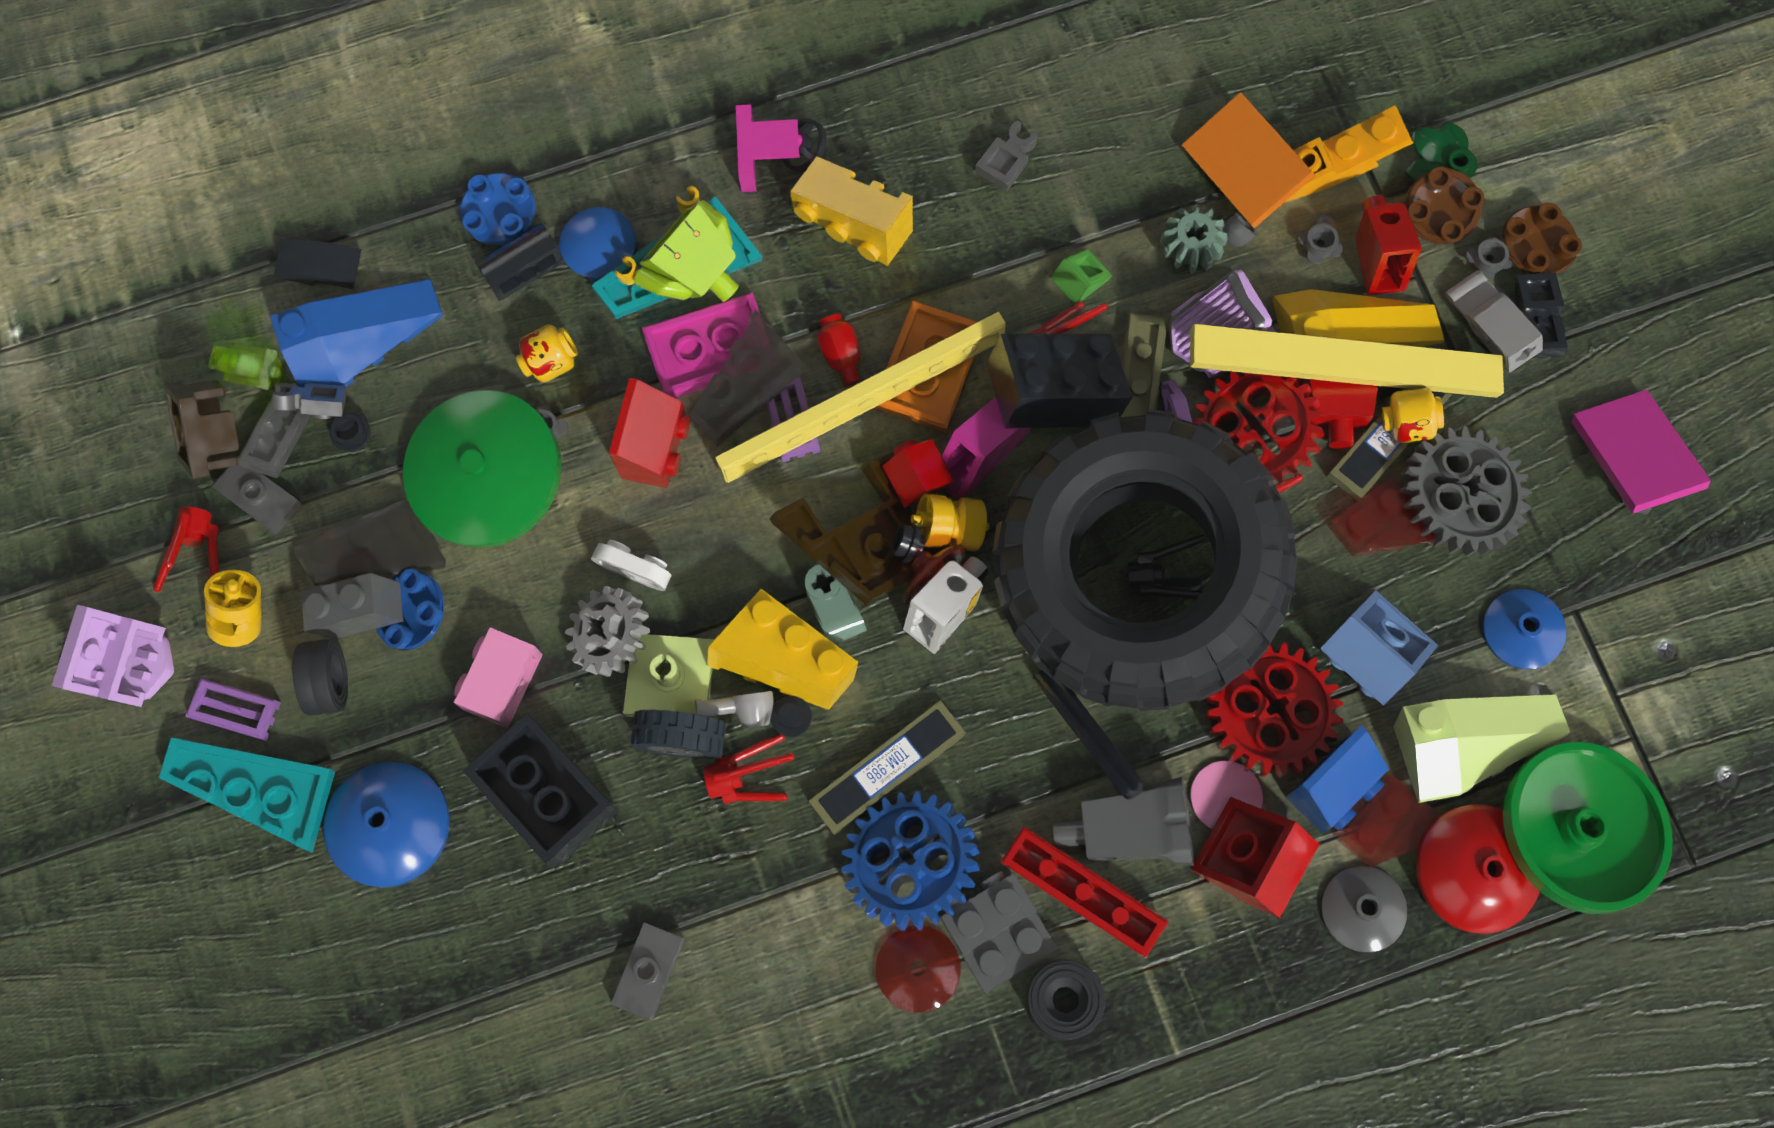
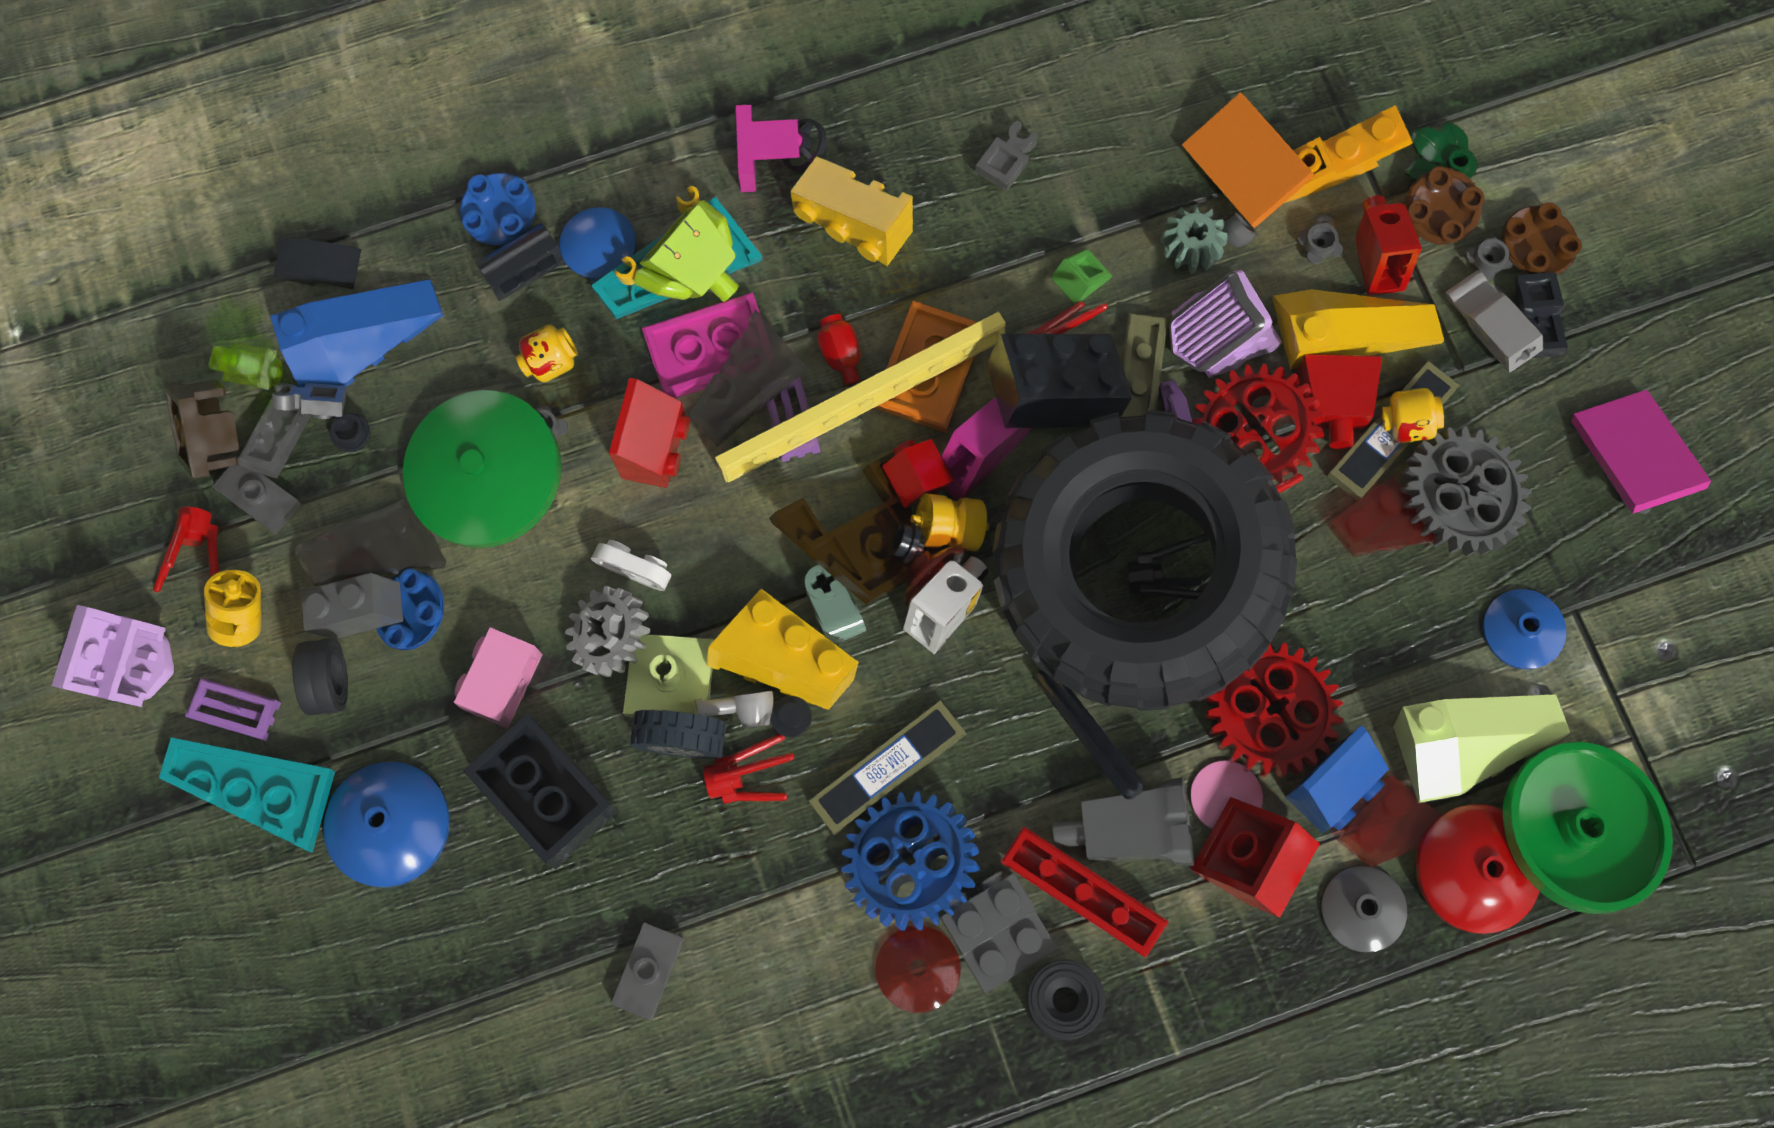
(1345, 361): light yellow tile -> none
(1379, 648): medium blue slope -> none

